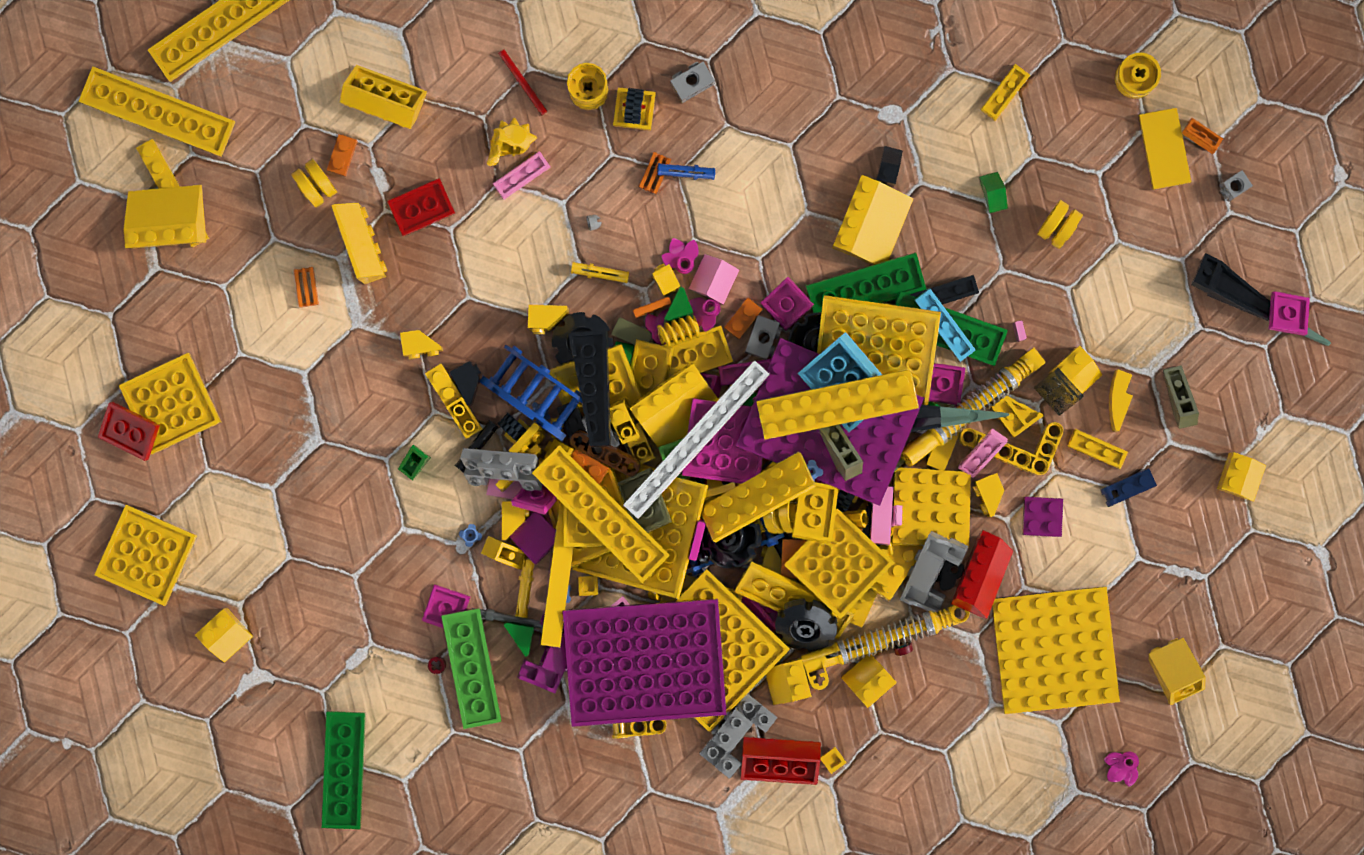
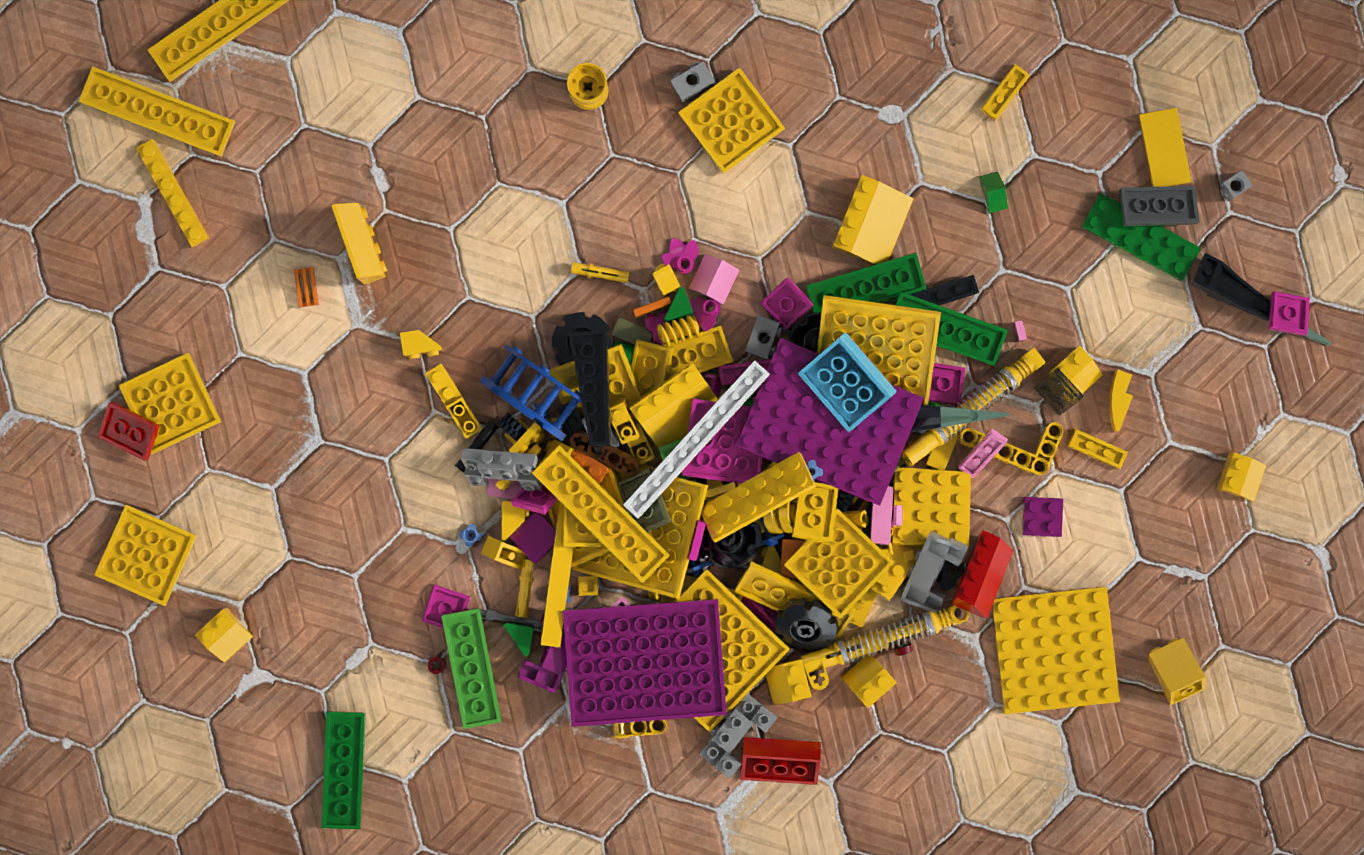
(164, 217): yellow slope -> none
(313, 183): yellow wheel -> none
(342, 155): orange plate -> none
(382, 96): yellow slope -> none
(413, 462): green slope -> none
(421, 207): red plate -> none
(467, 380): black slope -> none
(509, 140): yellow head -> none
(521, 175): bright pink tile -> none
(523, 83): red bar -> none
(545, 317): yellow slope -> none
(592, 222): light grey hinge -> none
(634, 108): yellow plate -> none
(648, 188): orange tile -> none
(663, 169): blue pin -> none
(731, 120): none -> yellow plate
(743, 318): orange plate -> none
(833, 760): yellow plate -> none
(837, 404): yellow plate -> none
(842, 451): olive slope -> none
(889, 166): black slope -> none
(947, 327): medium azure plate -> none
(990, 492): yellow slope -> none
(1019, 416): yellow wing -> none
(1061, 225): yellow wheel -> none
(1120, 770): dark pink plate -> none
(1129, 487): dark blue plate -> none
(1148, 71): yellow wheel -> none
(1148, 243): none -> green plate
(1159, 206): none -> dark grey plate
(1181, 397): olive slope -> none
(1202, 137): orange tile -> none

